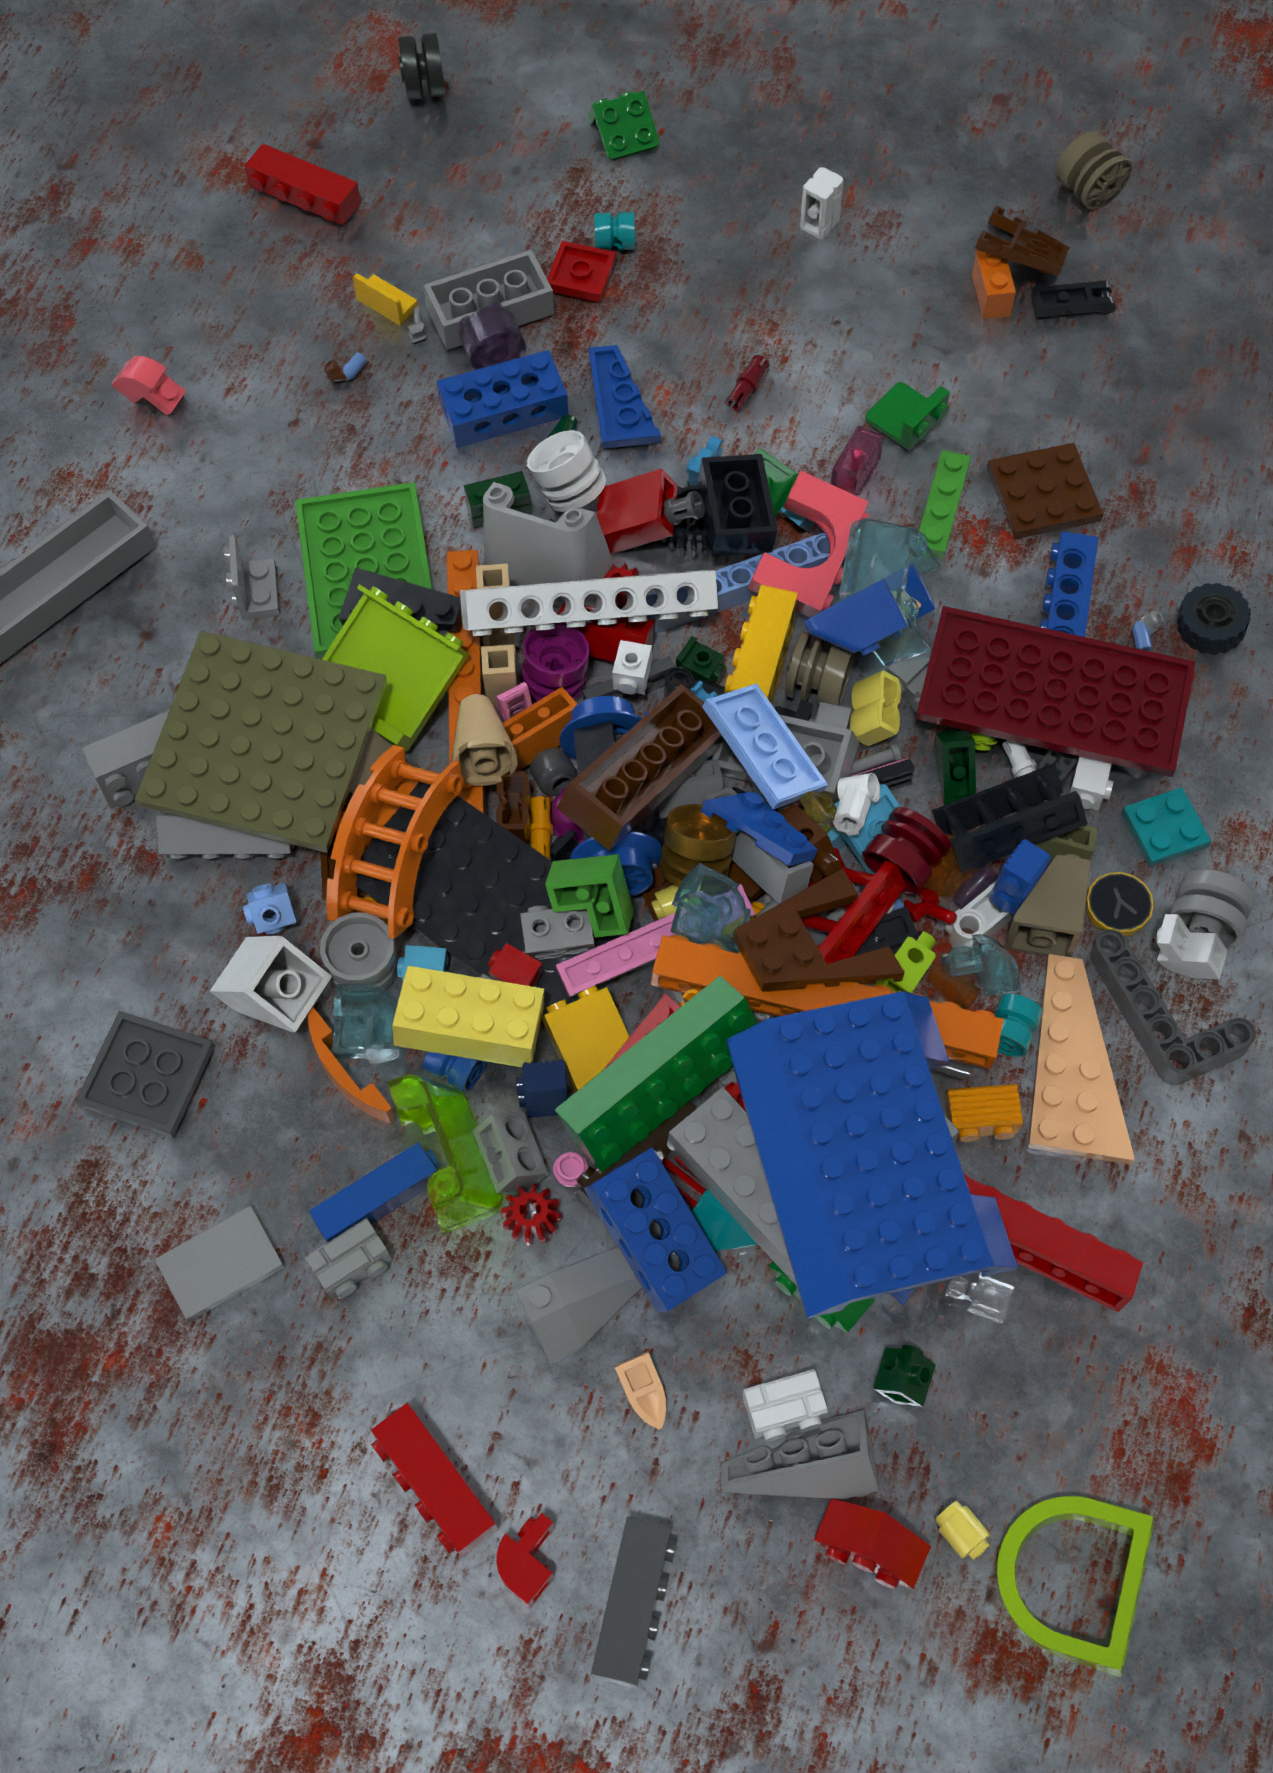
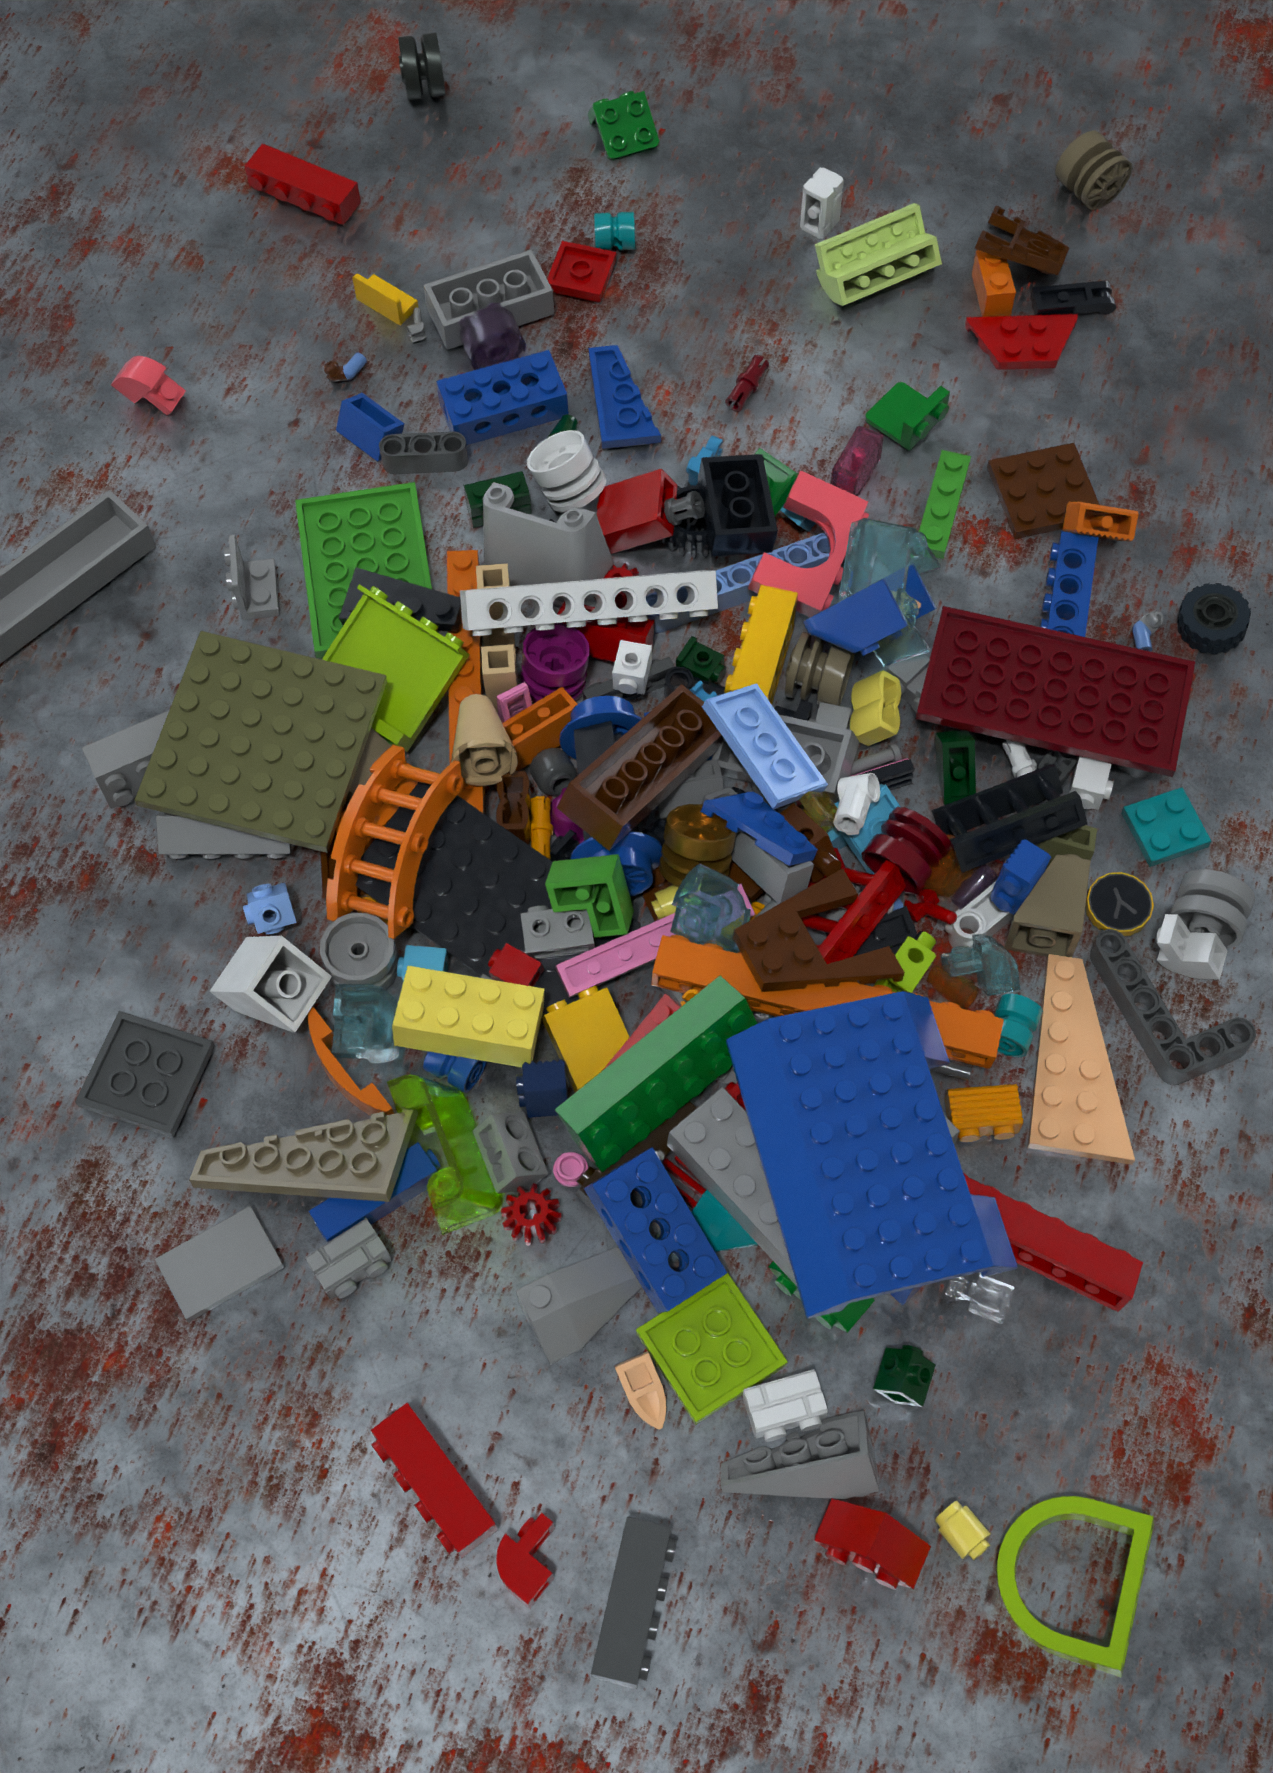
(318, 1161): none -> dark tan wing
(366, 424): none -> blue brick
(423, 452): none -> dark grey beam
(711, 1348): none -> lime plate
(876, 255): none -> yellowish green brick
(982, 741): lime plate -> none
(1023, 339): none -> red wing
(1100, 521): none -> orange brick

